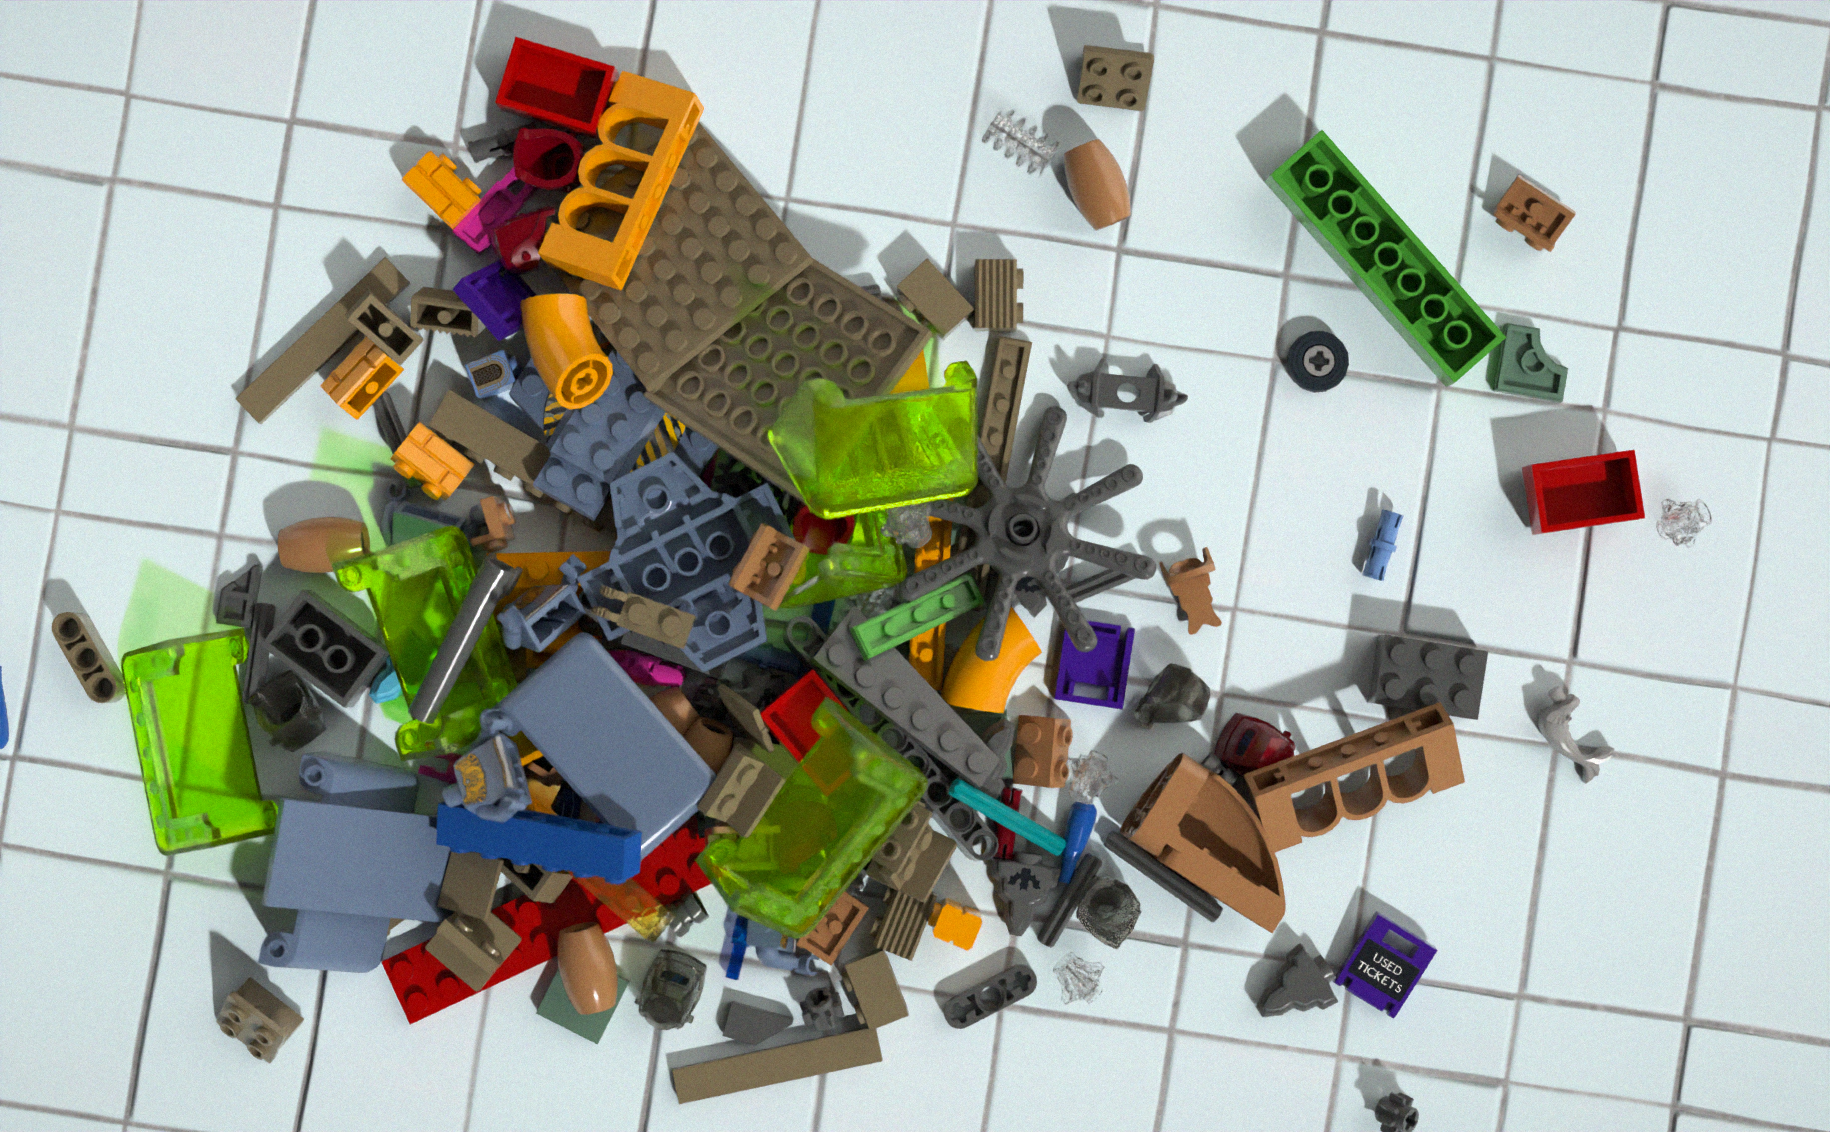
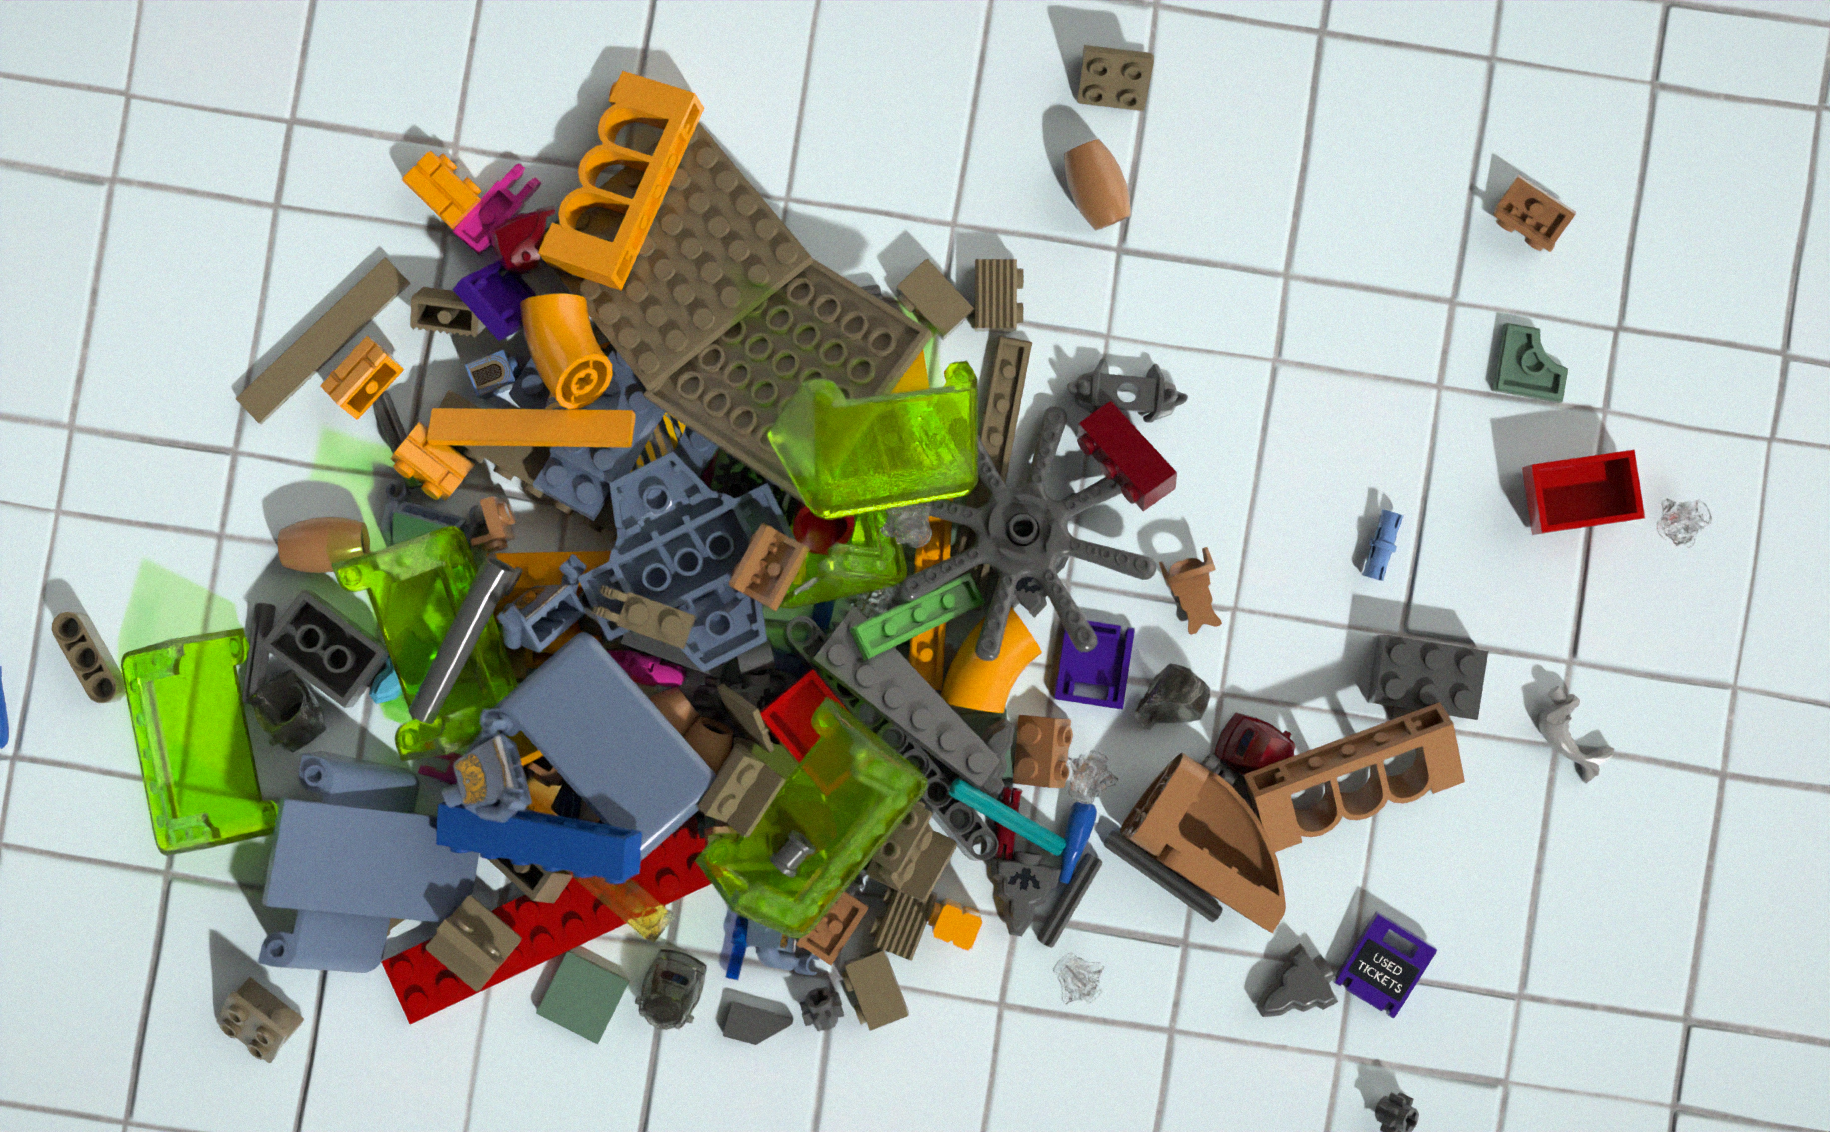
(239, 599): dark grey tile -> none
(384, 327): dark tan brick -> none
(470, 884): dark tan piece -> none
(496, 144): dark grey pin -> none
(531, 427): none -> light orange tile
(548, 159): dark red helmet -> none
(556, 87): red piece -> none
(587, 968): medium nougat piece -> none
(688, 910): dark grey wheel -> none
(757, 659): none -> dark grey beam
(777, 1064): dark tan tile -> none
(792, 853): none -> dark grey bush
(963, 1000): dark grey beam -> none
(1021, 142): clear piece -> none
(1096, 584): dark grey axle -> none
(1108, 910): clear smoke helmet -> none
(1126, 456): none -> dark red brick
(1304, 373): black bush -> none
(1384, 259): bright green brick -> none

